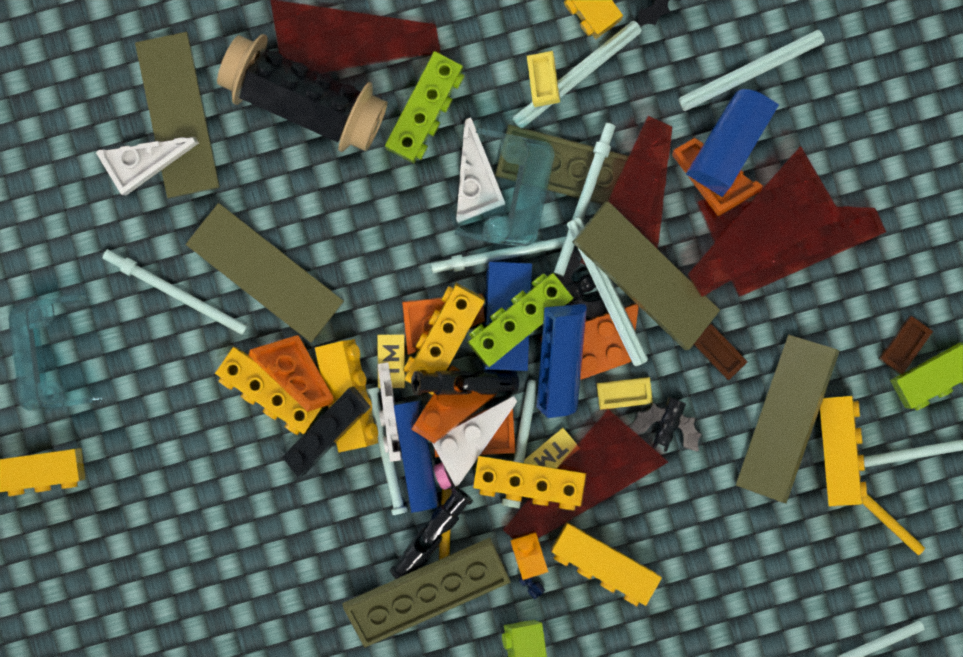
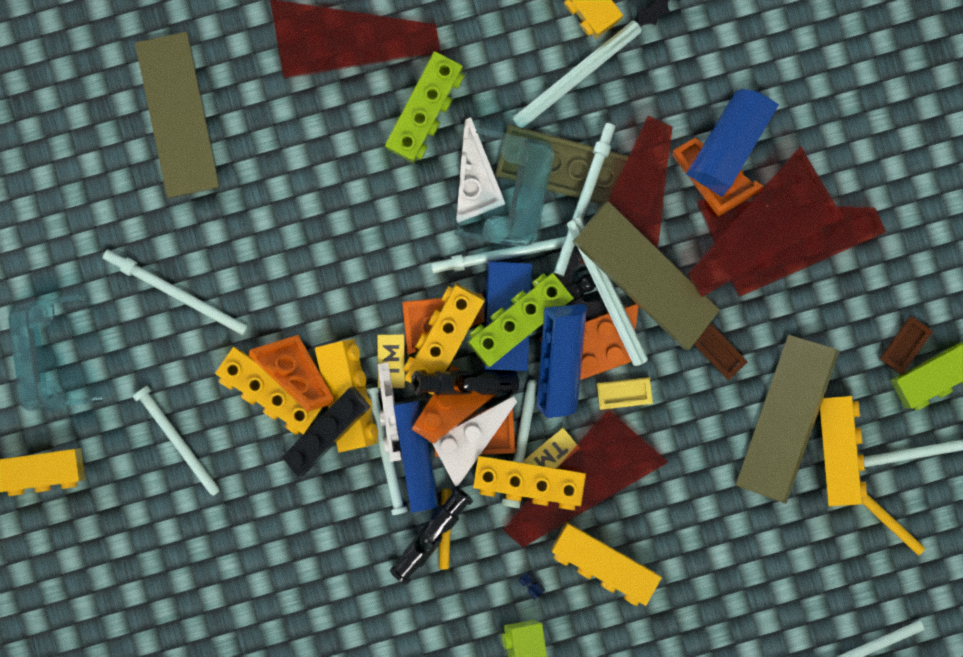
(136, 164): white wing -> none
(175, 438): none -> light aqua bar
(265, 272): olive tile -> none
(301, 93): black brick -> none
(426, 592): olive tile -> none
(442, 476): bright pink tile -> none
(529, 556): light orange brick -> none
(543, 79): light yellow tile -> none
(669, 419): black animal -> none
(751, 70): light aqua axle -> none

